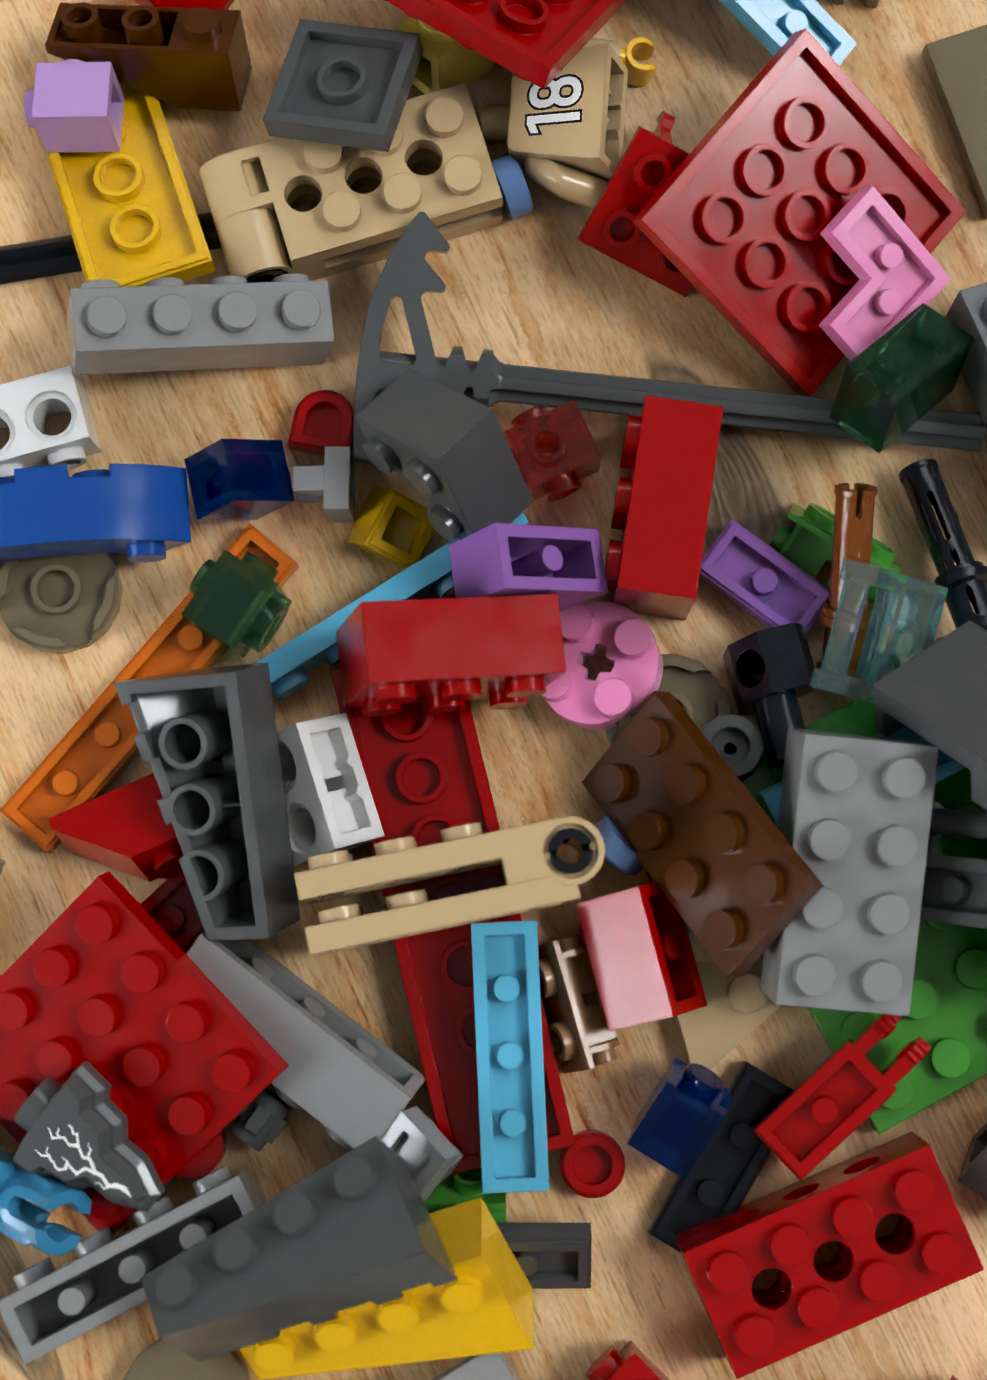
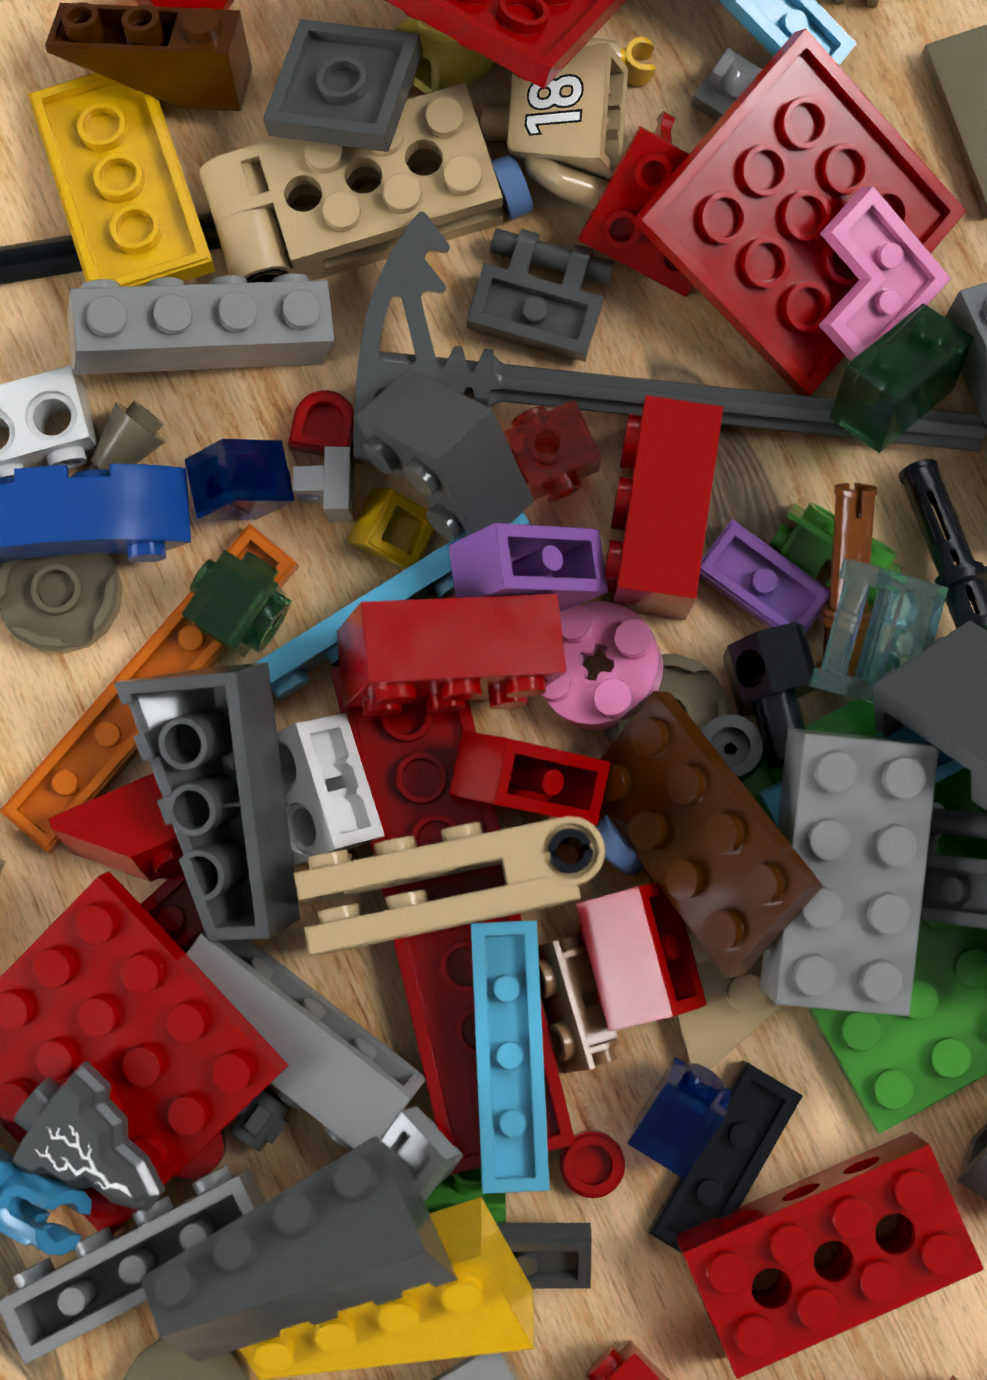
(76, 106): lavender brick -> none
(127, 437): none -> dark tan cone
(529, 777): none -> red brick
(534, 309): none -> dark grey plate
(724, 84): none -> light grey tile
(836, 1098): red hinge -> none

